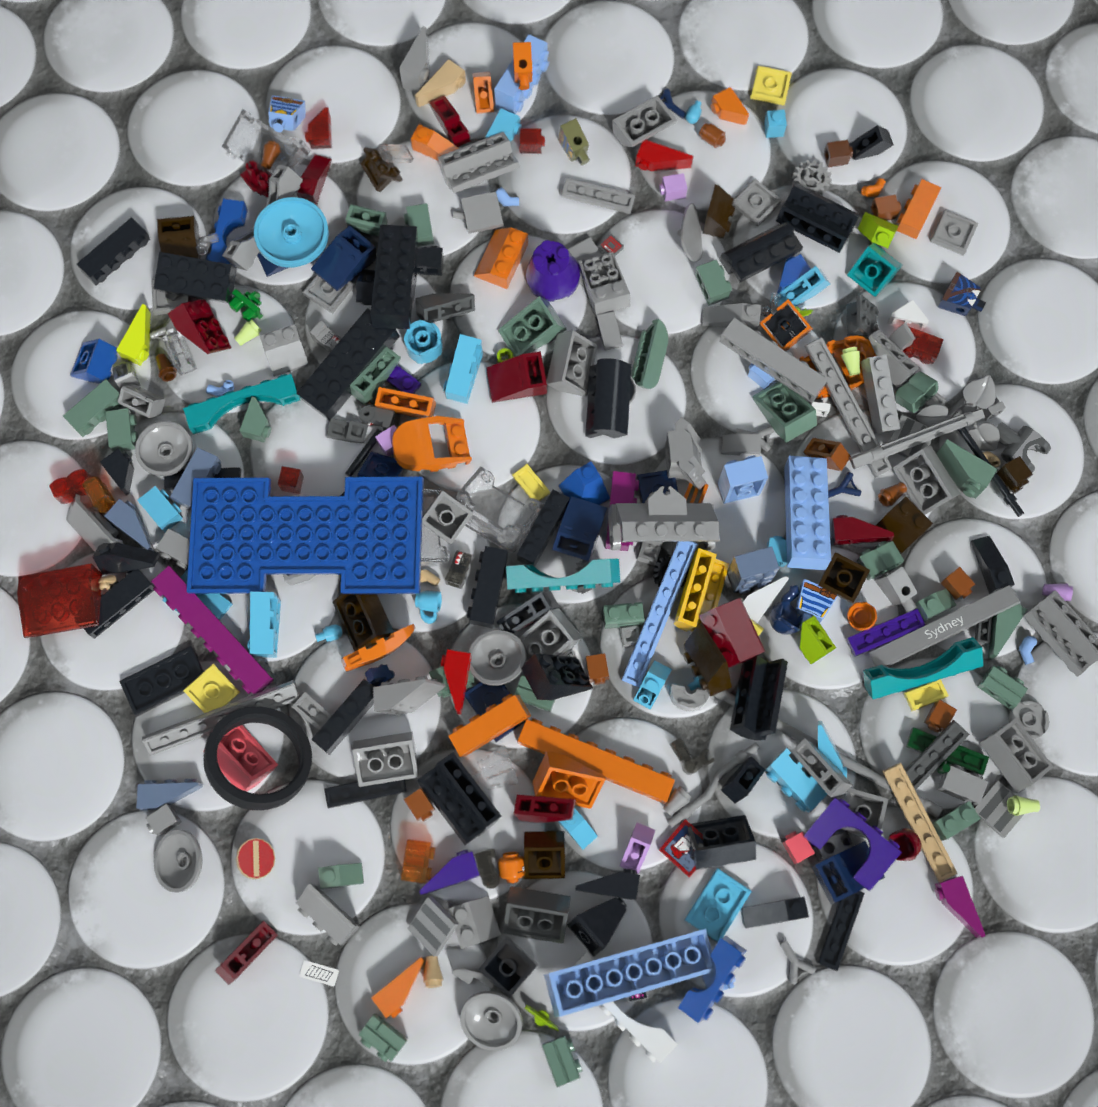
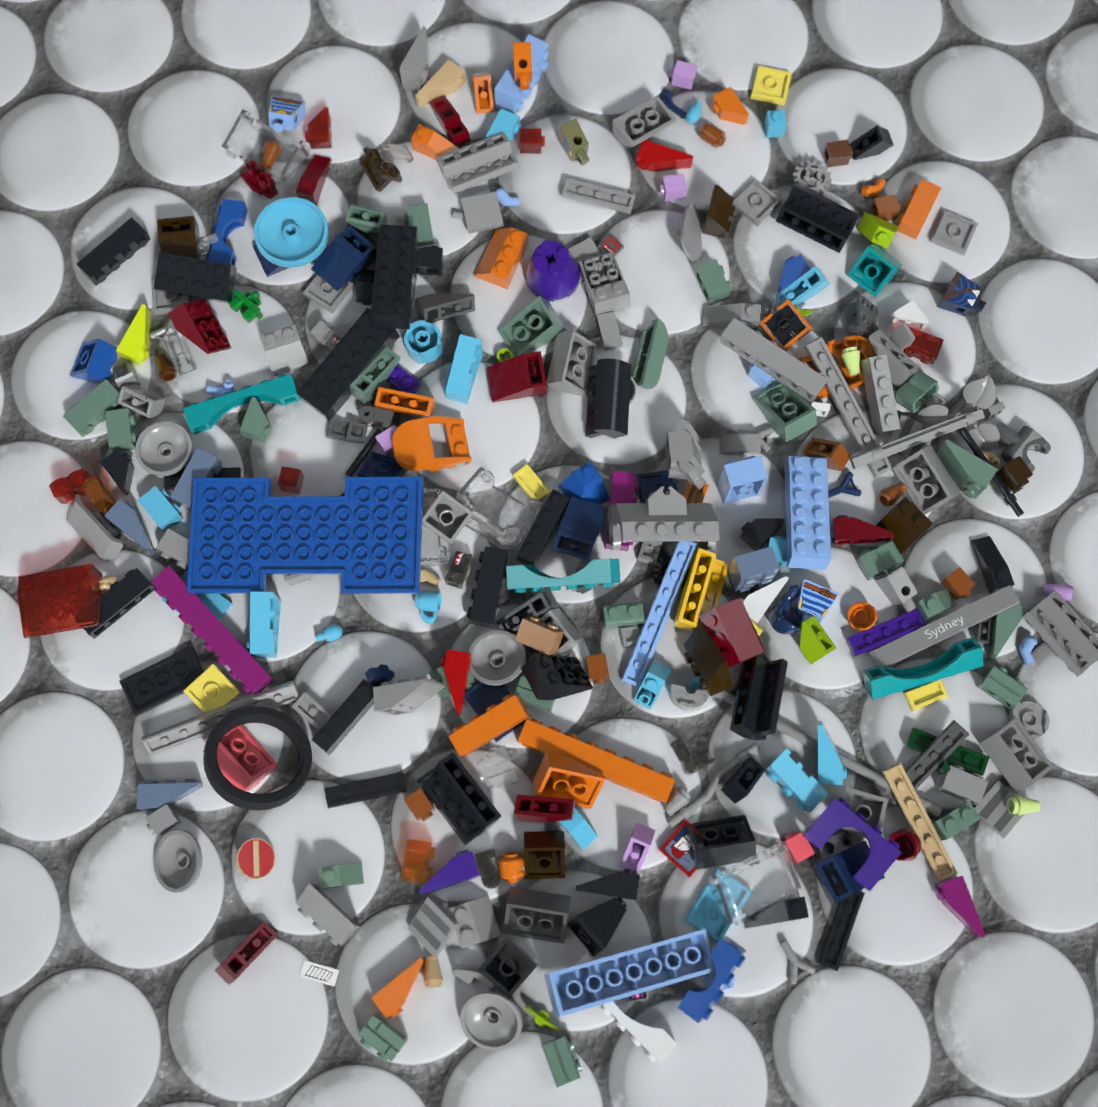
(121, 558): black slope -> none
(248, 331): yellowish green cone -> none
(282, 184): light grey arch -> none
(363, 619): dark brown slope -> none
(379, 651): orange slope -> none
(385, 759): light grey slope -> none
(539, 635): none -> medium nougat brick
(683, 74): none -> lavender brick
(755, 883): none -> clear windscreen
(760, 531): none -> black slope
(761, 251): black brick -> none
(821, 769): light grey slope -> none
(844, 577): dark brown slope -> none
(940, 716): dark orange brick -> none

